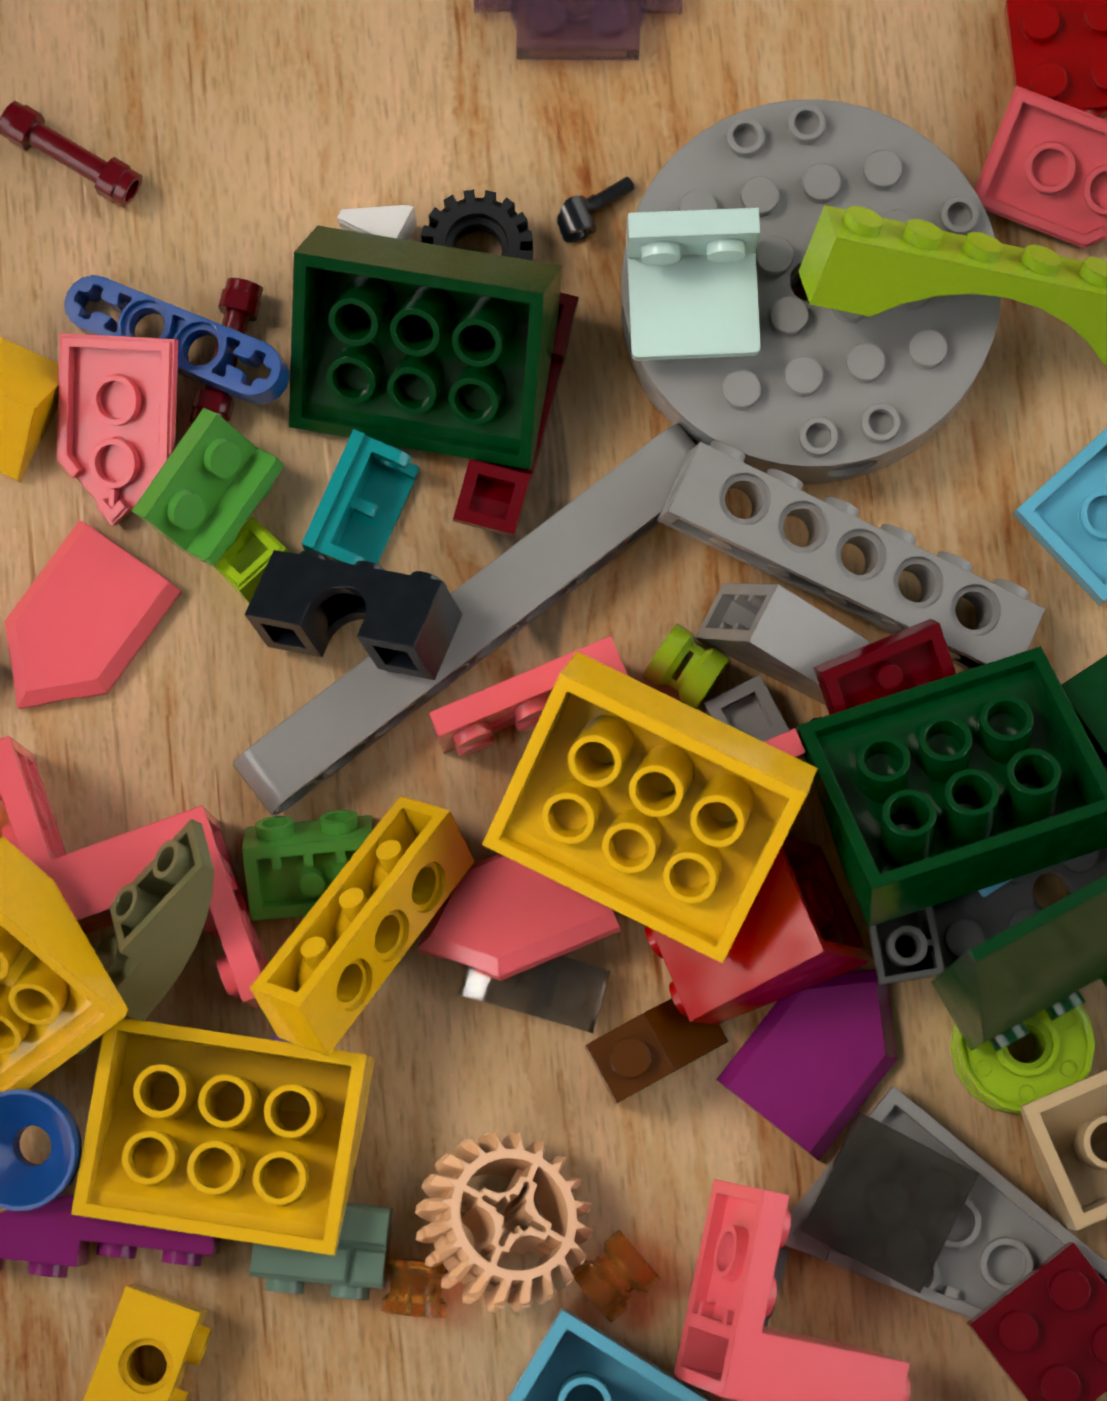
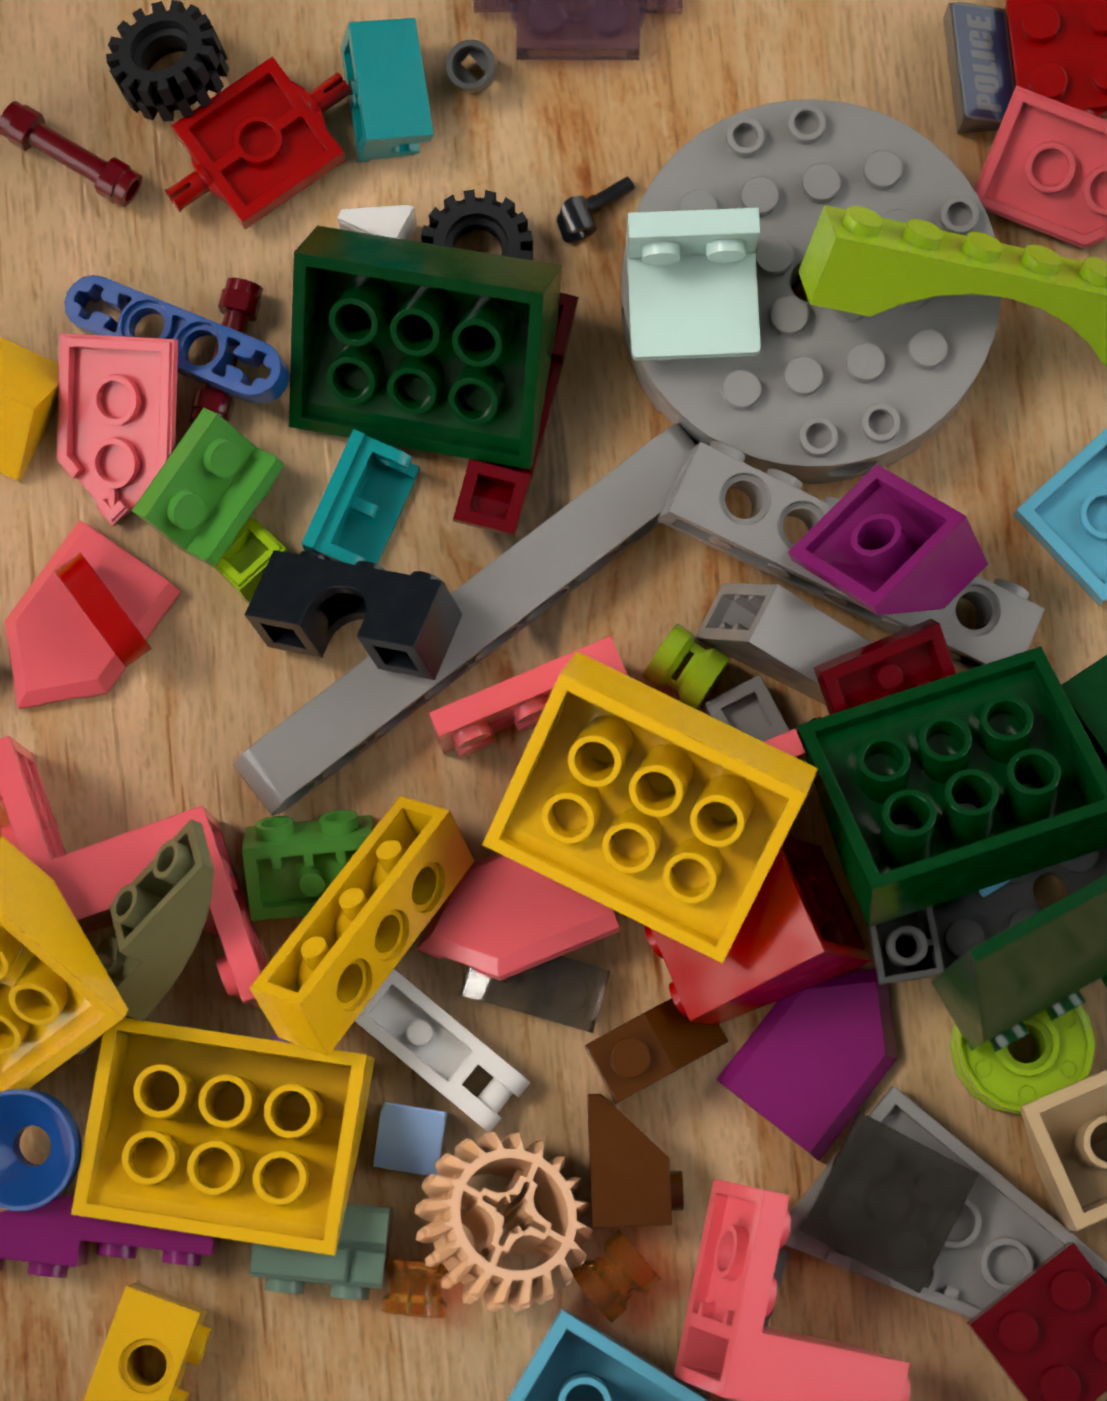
(103, 610): none -> red beam
(158, 36): none -> black tyre
(259, 142): none -> red plate
(387, 88): none -> teal hinge
(409, 1138): none -> light blue slope
(439, 1049): none -> white plate
(464, 78): none -> dark grey hinge
(628, 1172): none -> reddish brown slope
(892, 547): none -> magenta slope
(978, 65): none -> slope

